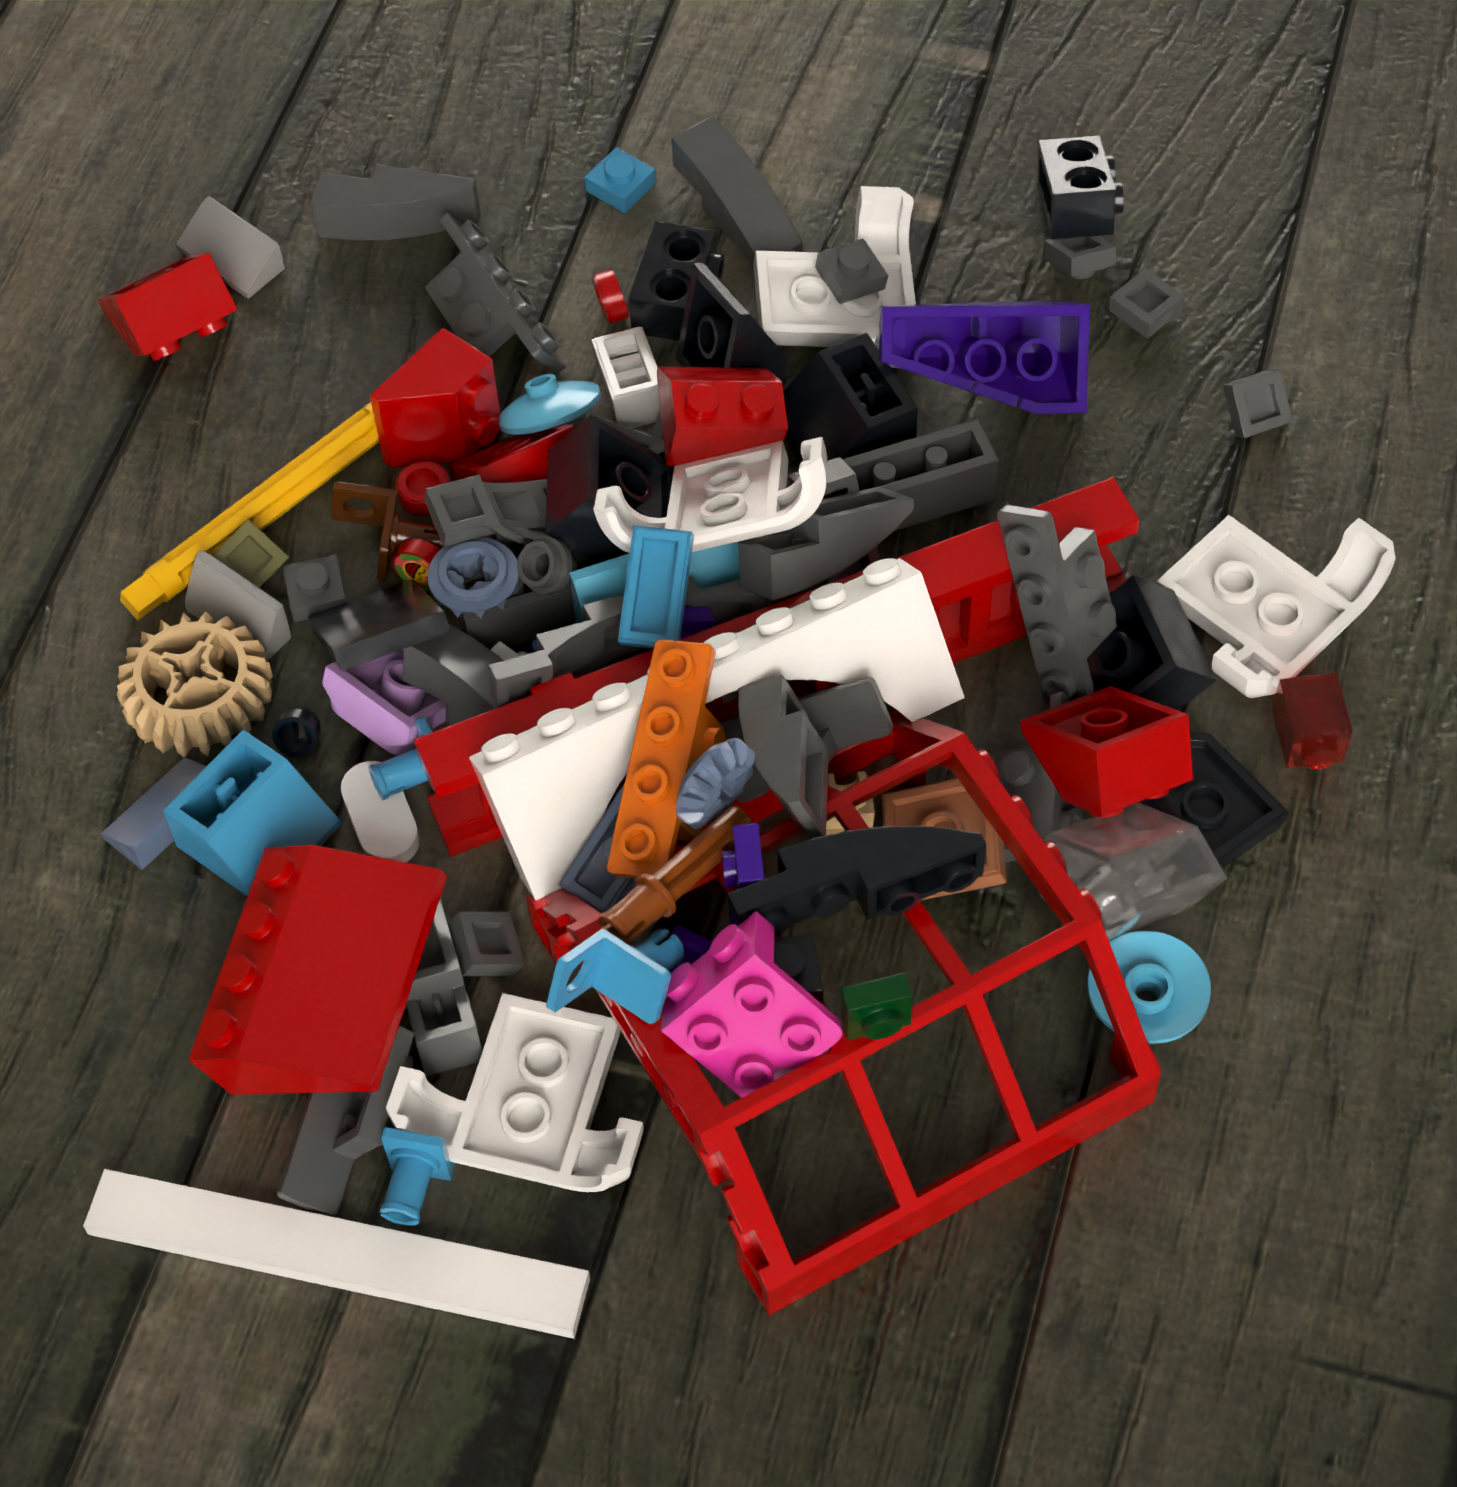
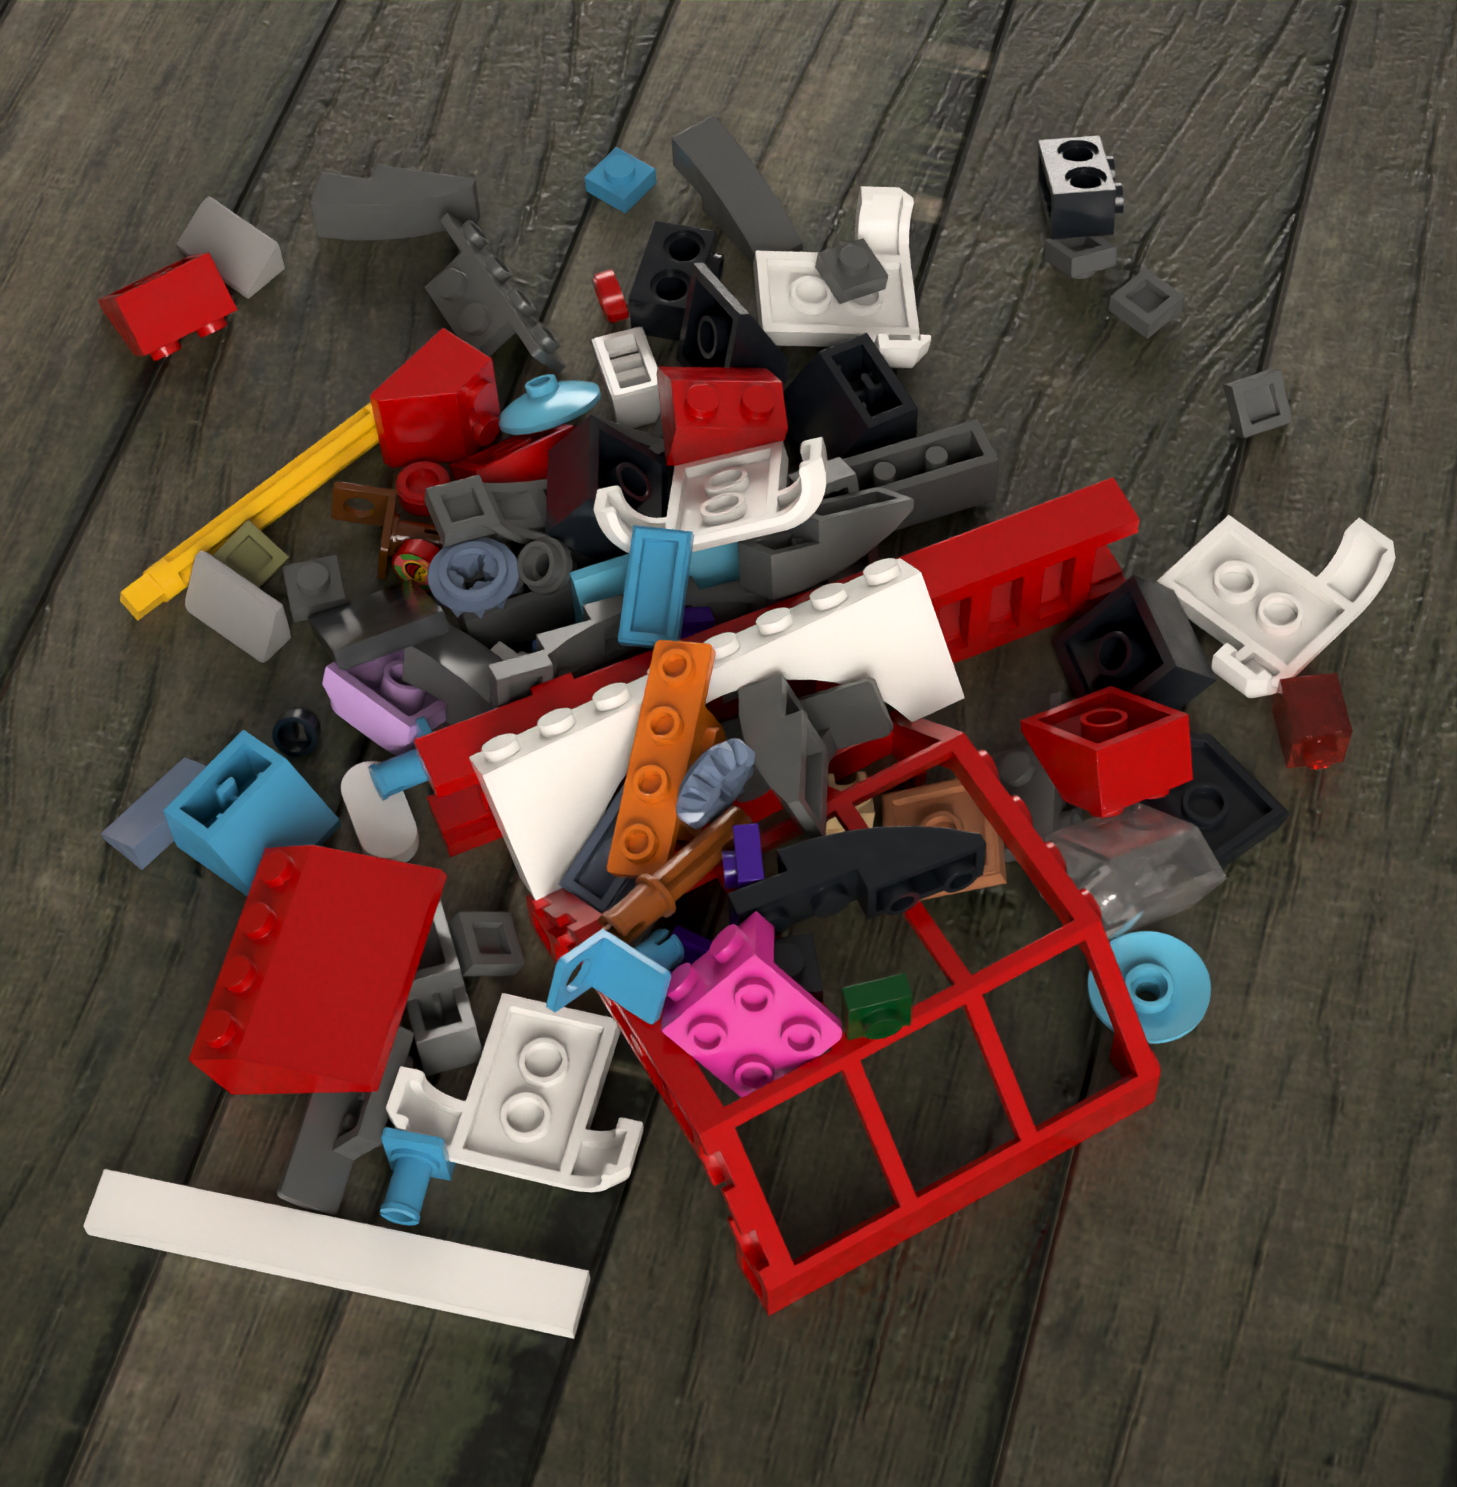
(200, 701): tan gear -> none
(1004, 351): dark purple wedge -> none
(1060, 597): dark grey bracket -> none

